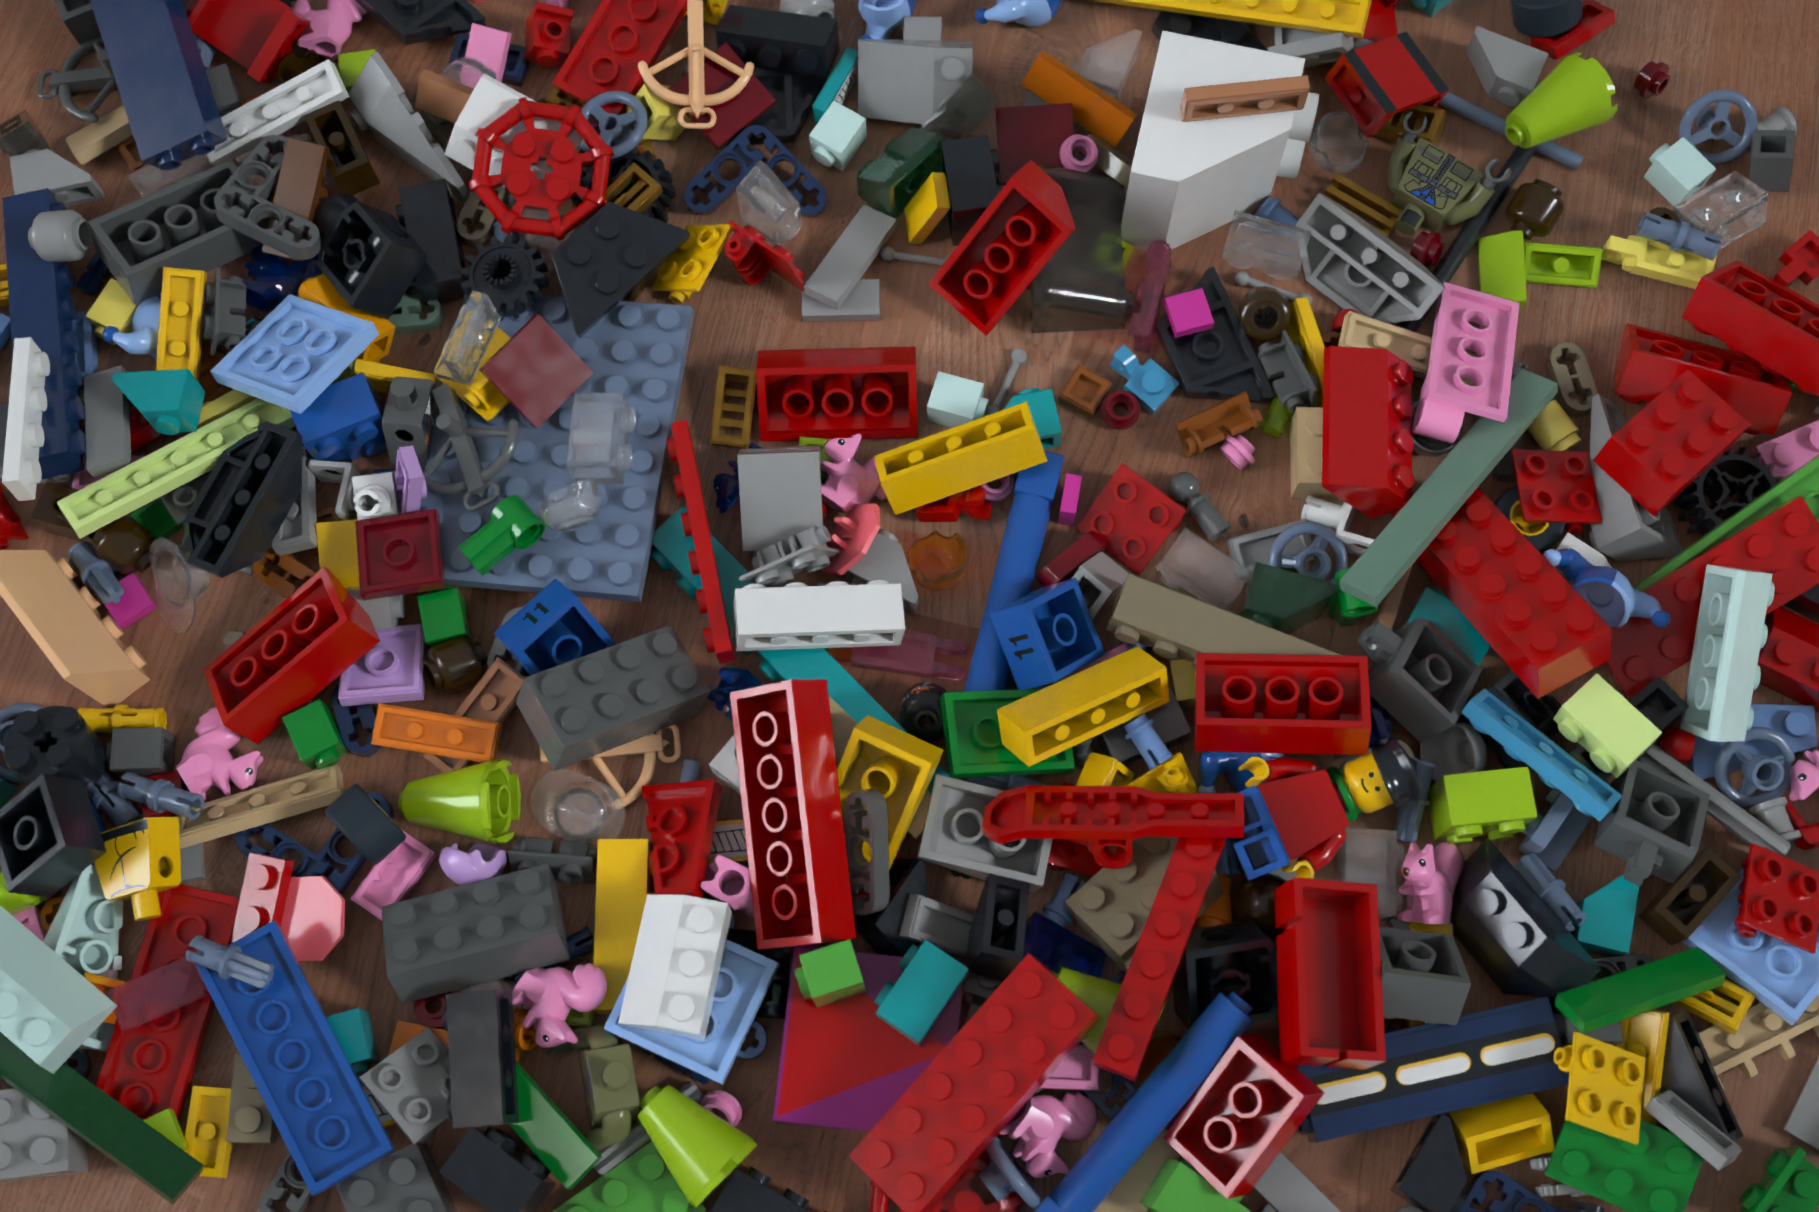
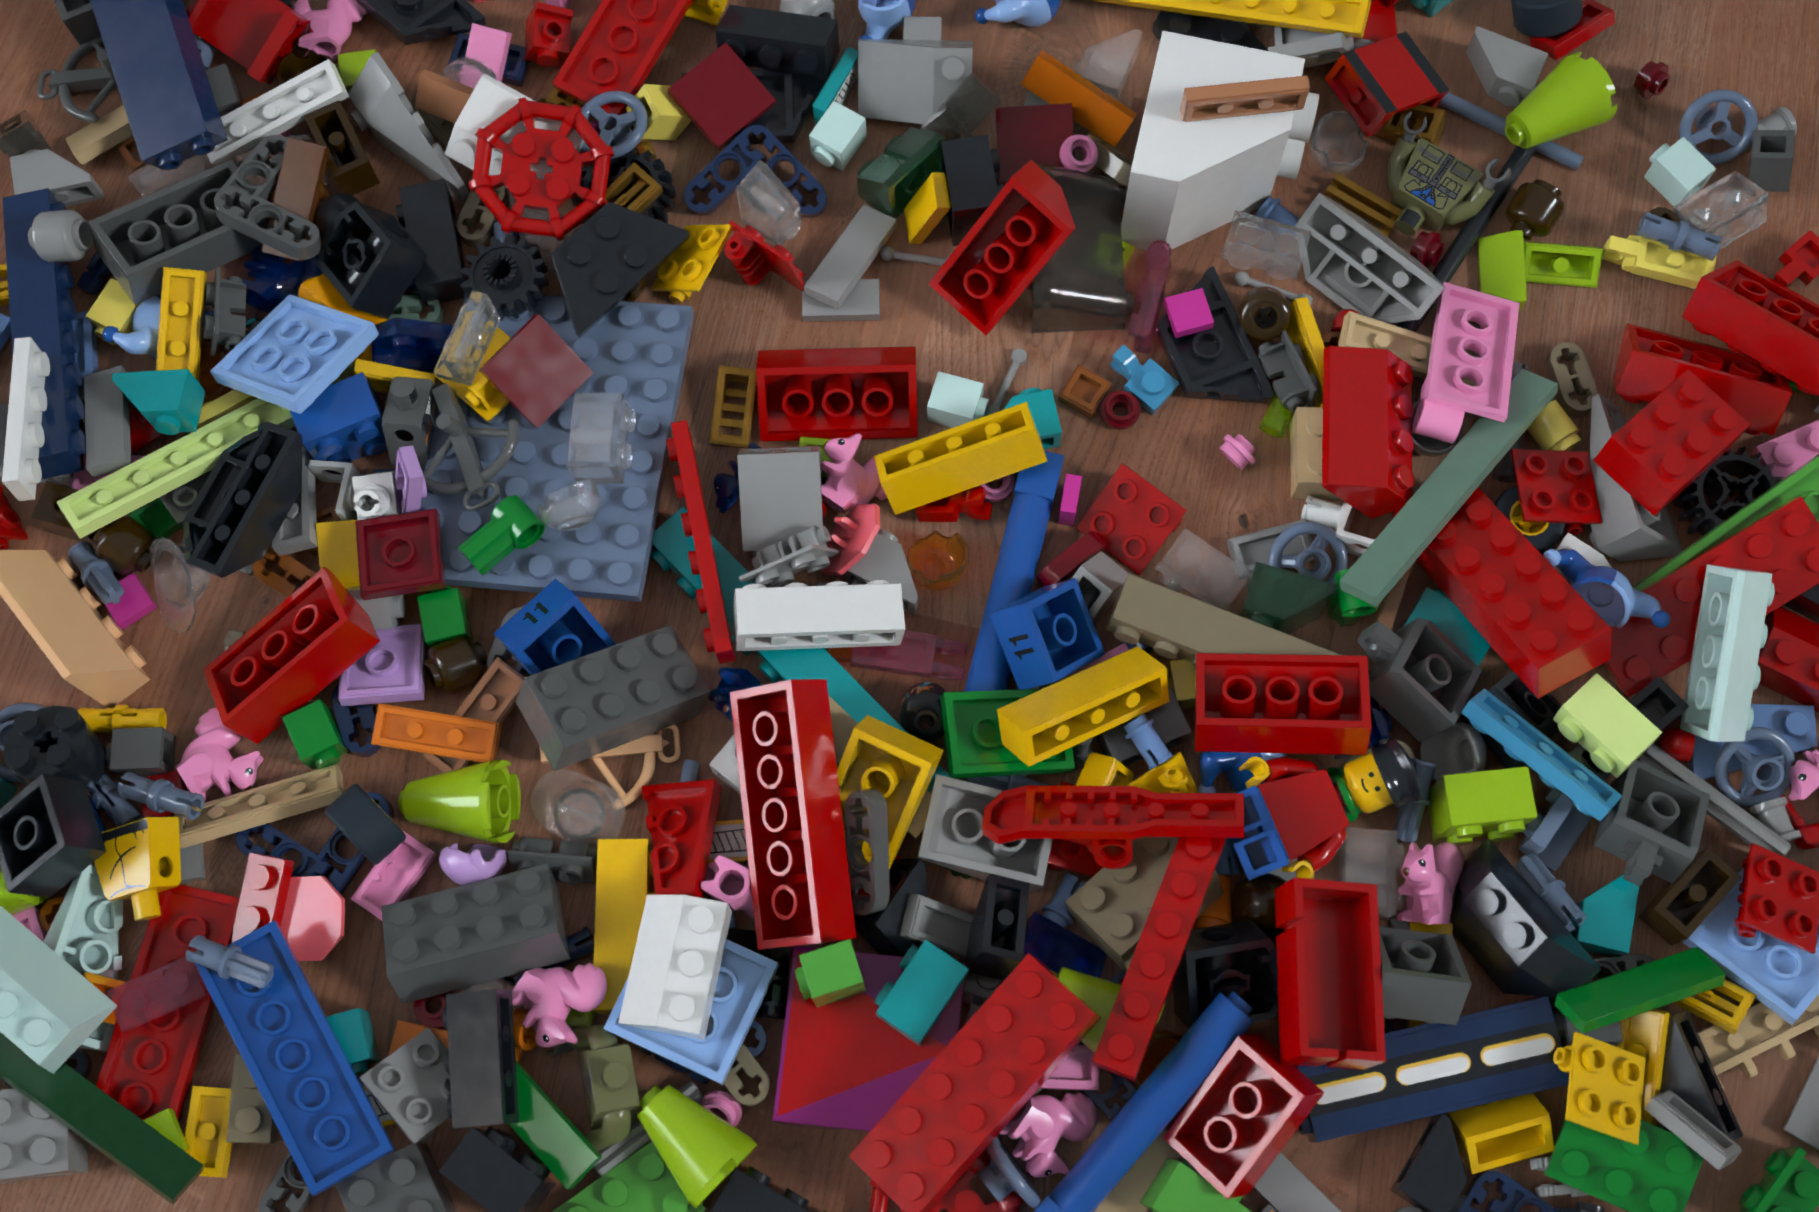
(410, 343): none -> clear blue bracket
(696, 51): light nougat piece -> none
(753, 1070): none -> dark tan beam
(1185, 489): dark grey pin -> none
(1214, 423): dark orange hinge -> none

